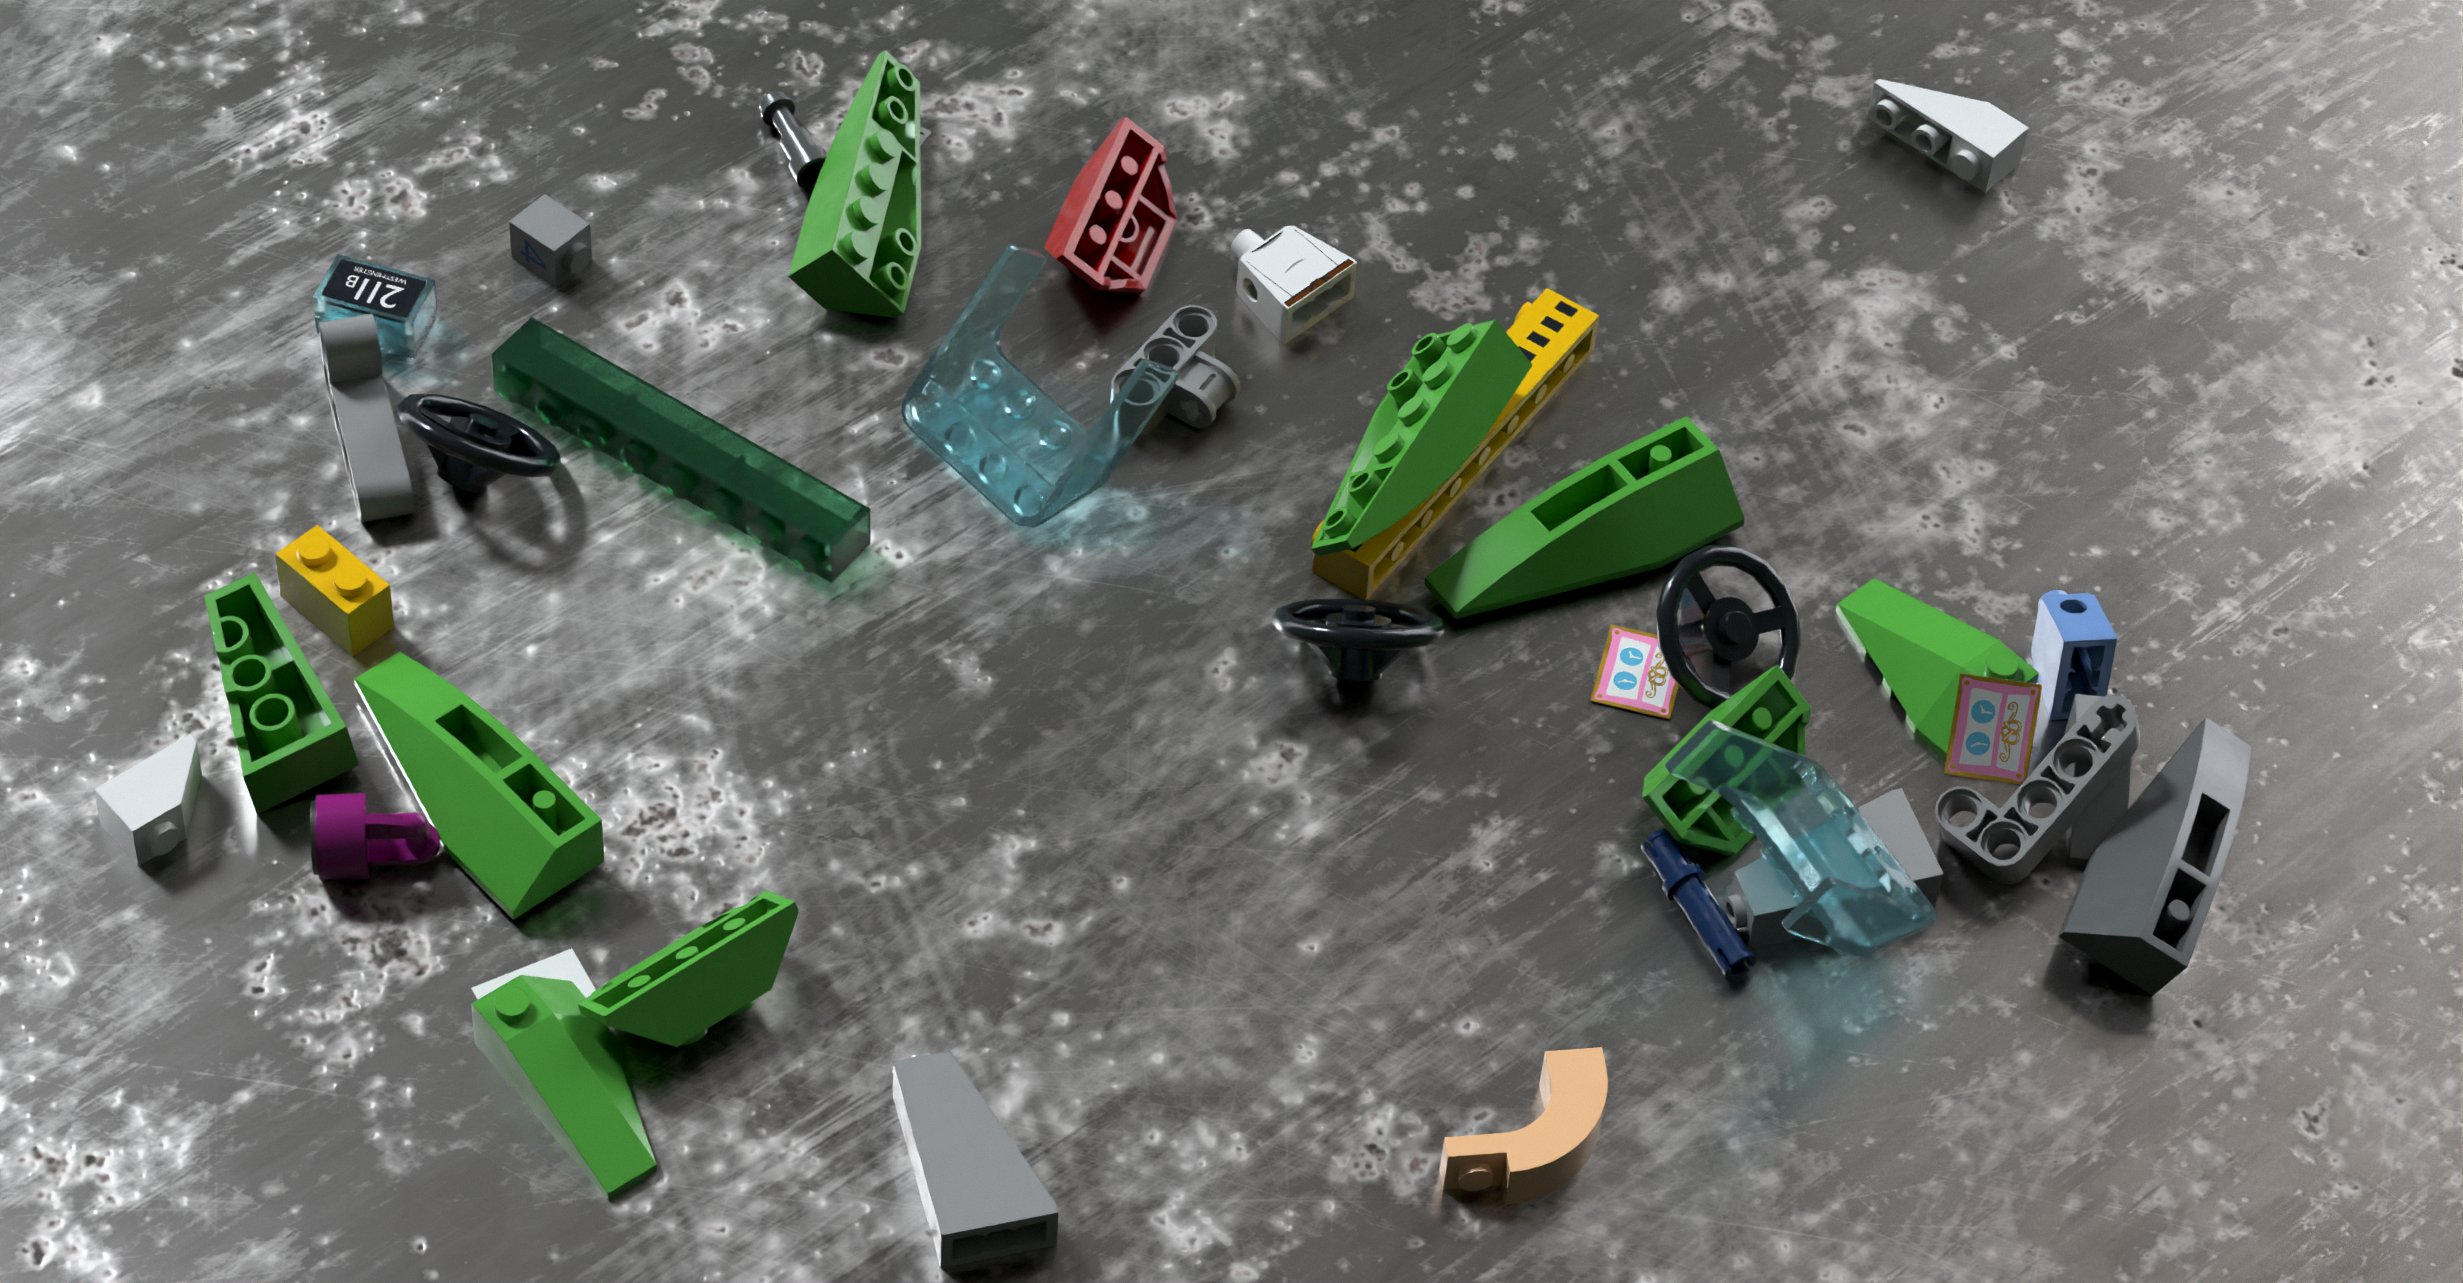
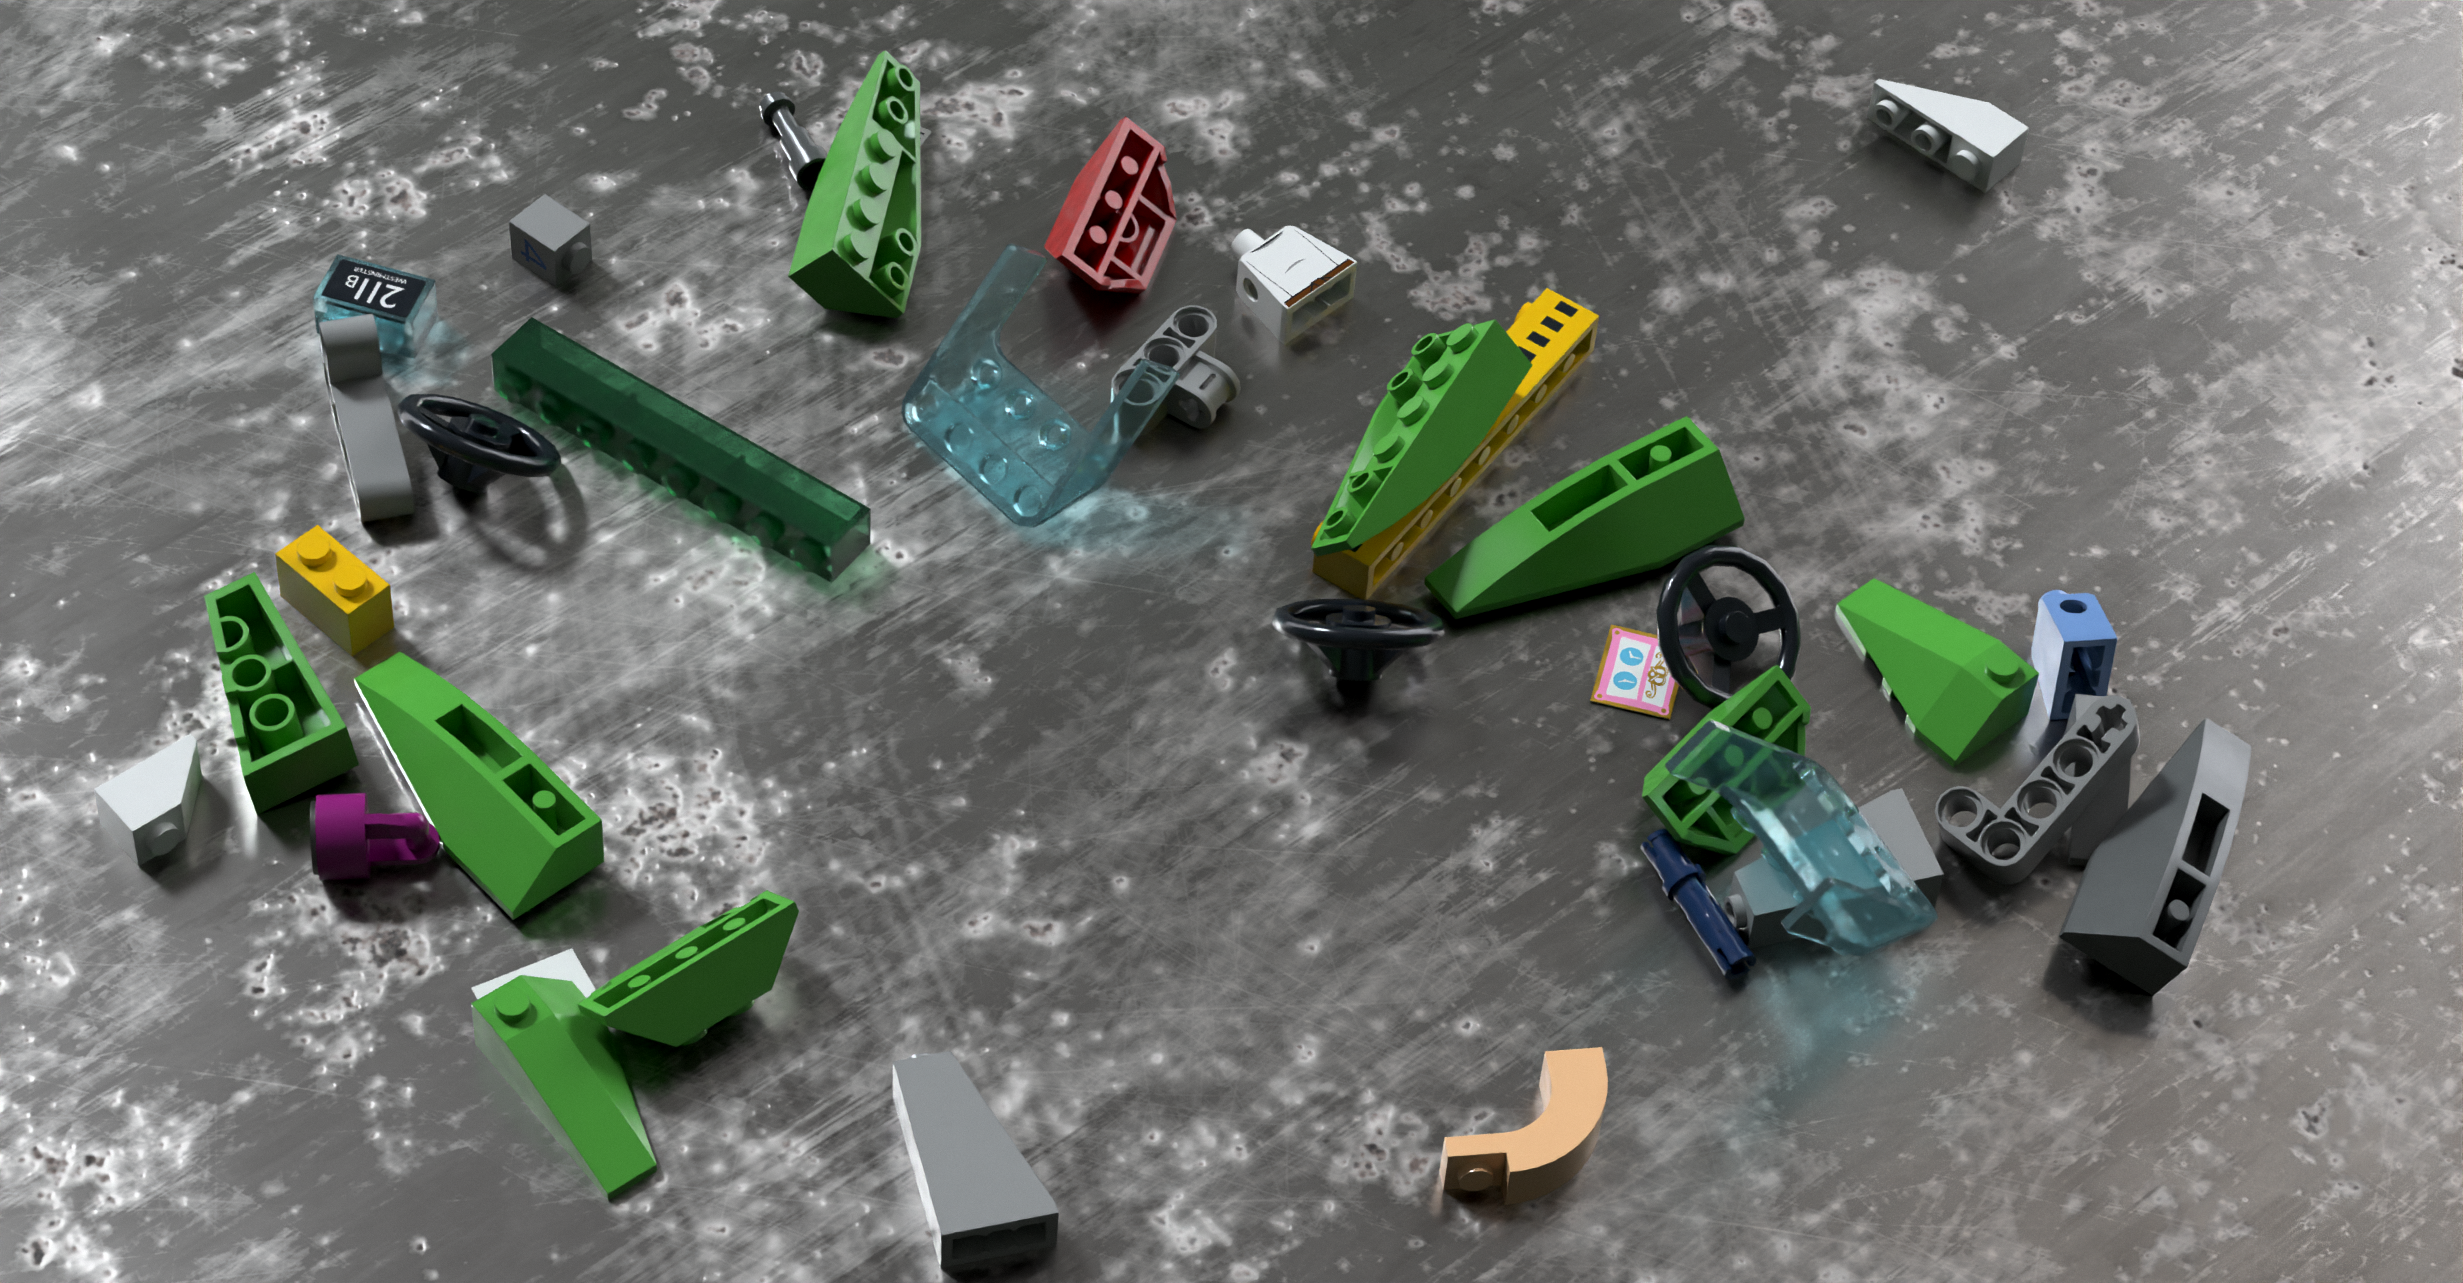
(1992, 729): sticker -> none

